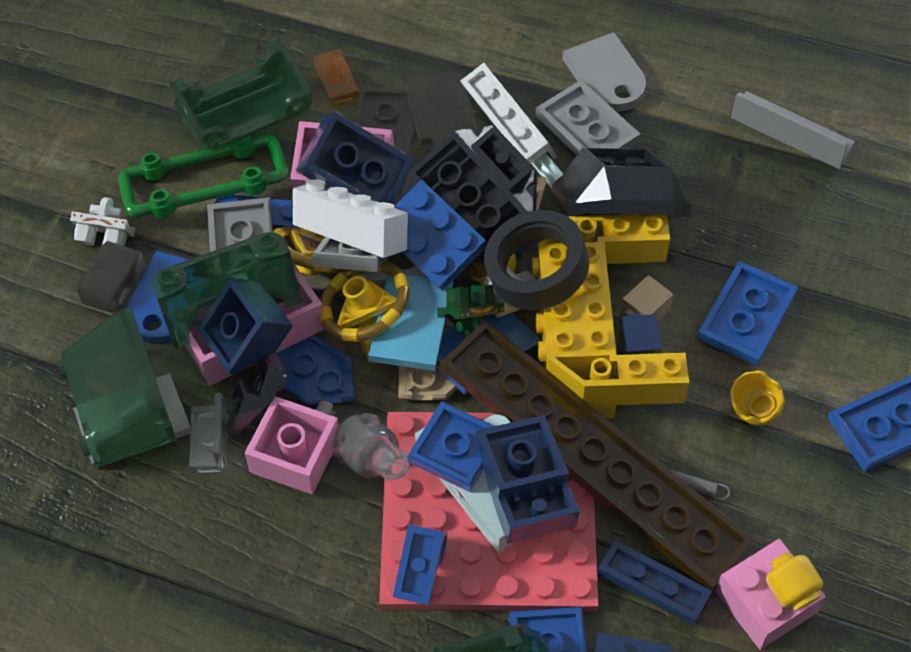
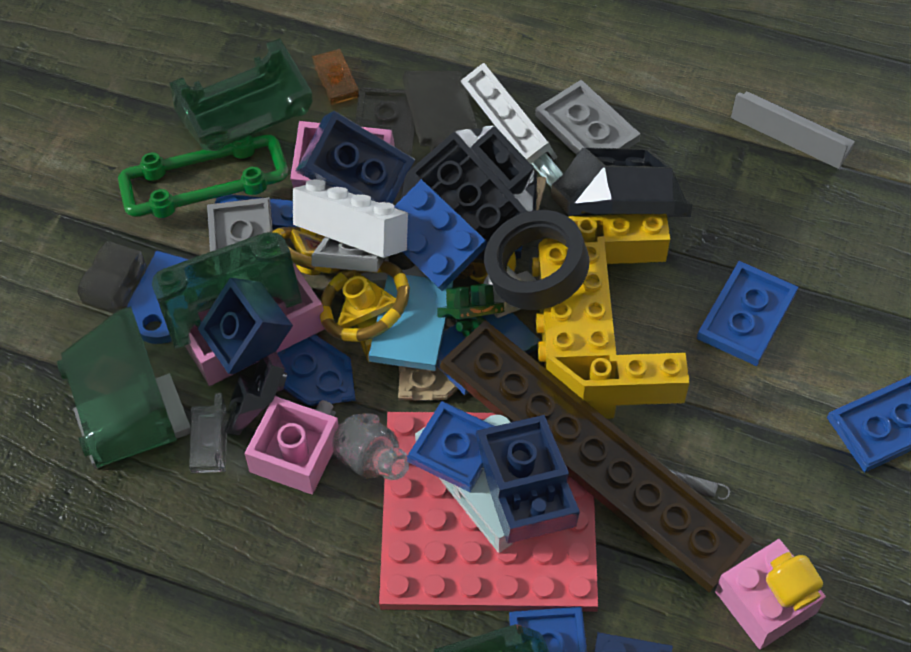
(88, 225): white hips -> none
(419, 564): blue plate -> none
(608, 71): light grey tile -> none
(639, 335): dark blue brick -> none
(647, 298): tan brick -> none
(654, 582): dark blue plate -> none
(757, 398): yellow hair -> none

